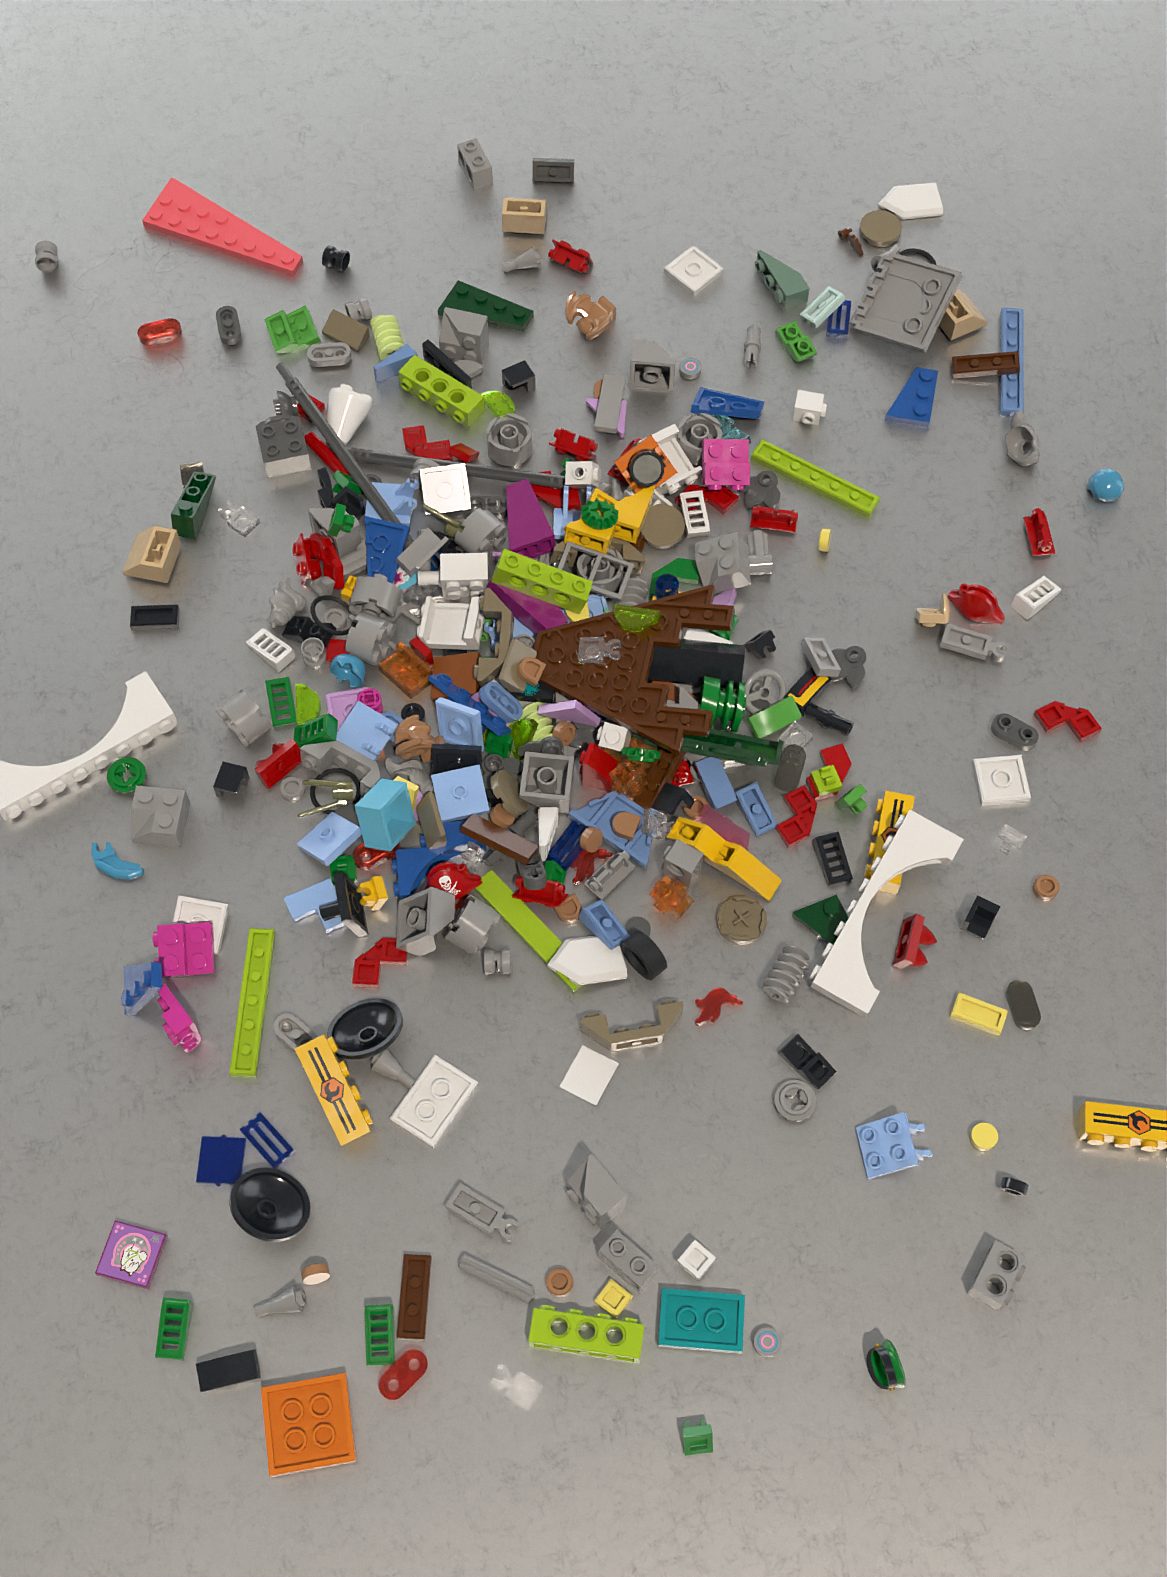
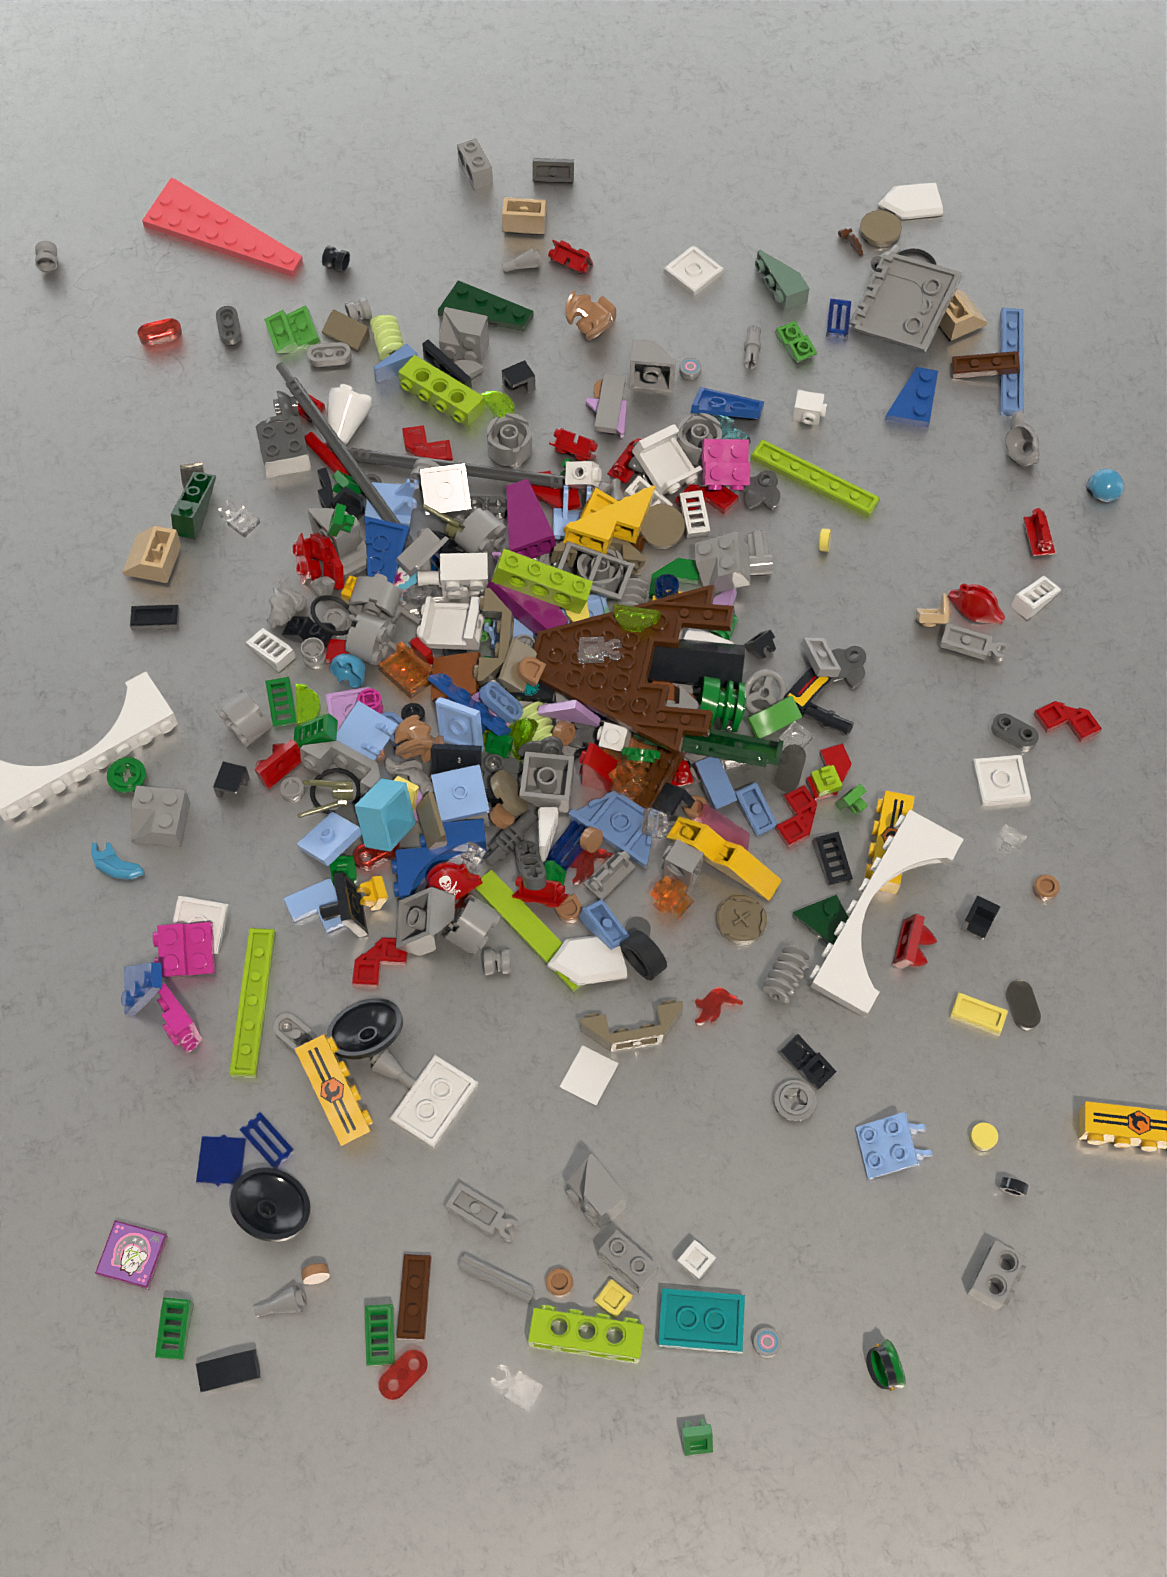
(308, 1425): orange plate -> none
(464, 453): red tile -> none
(499, 839): tile -> none
(593, 518): green gear -> none
(626, 825): medium nougat tile -> none
(645, 466): piece -> none
(774, 519): red hinge -> none
(825, 308): light aqua tile -> none

